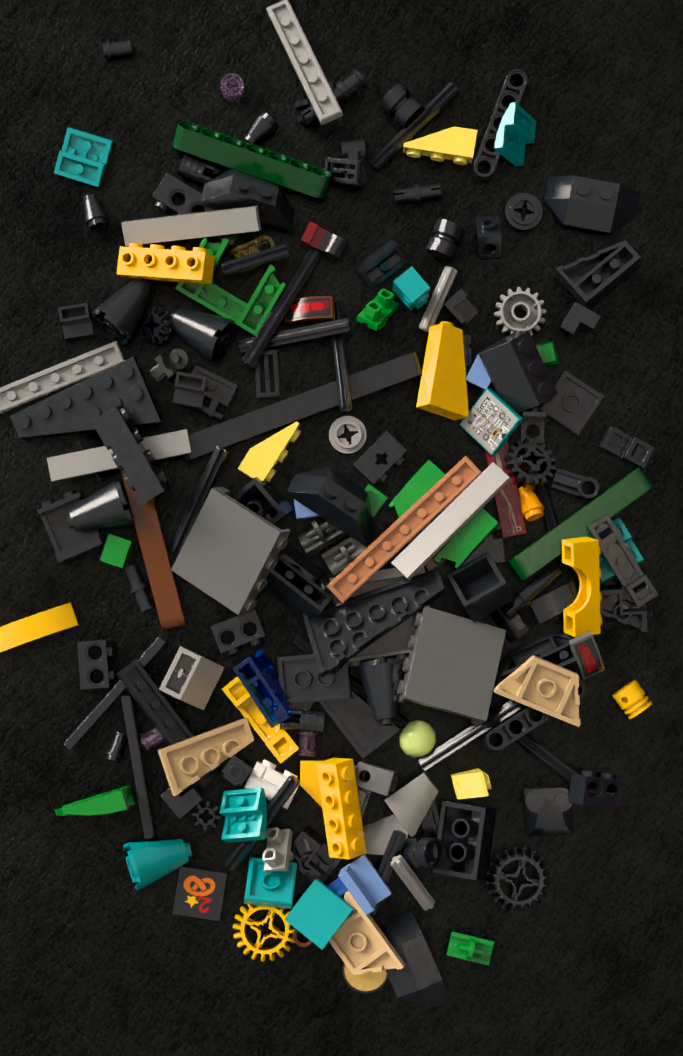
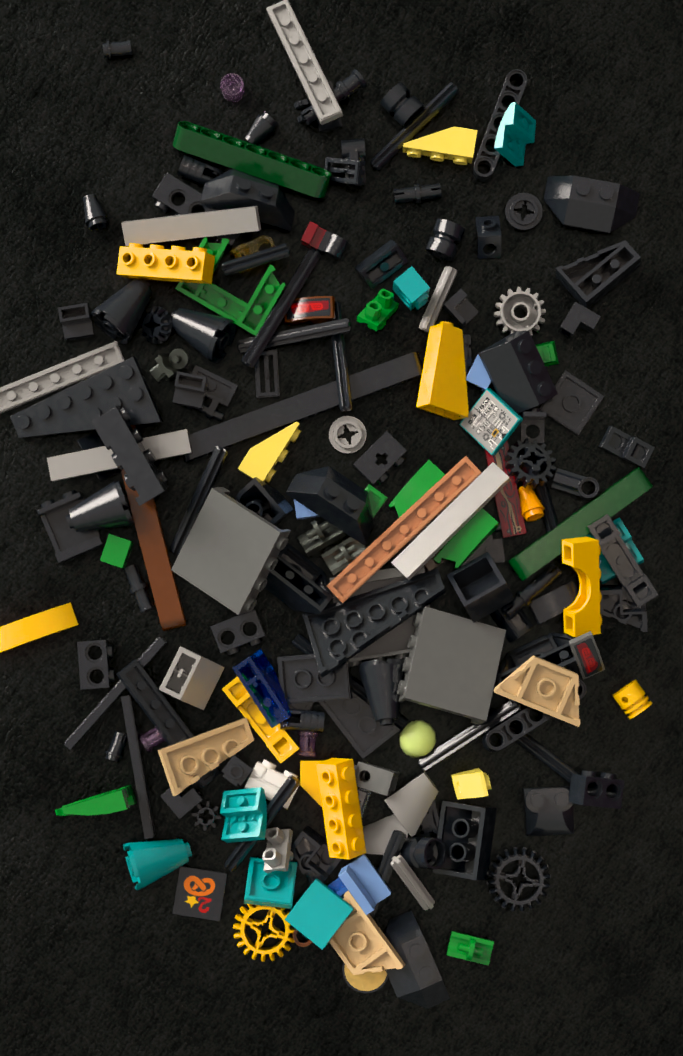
(83, 157): teal slope -> none

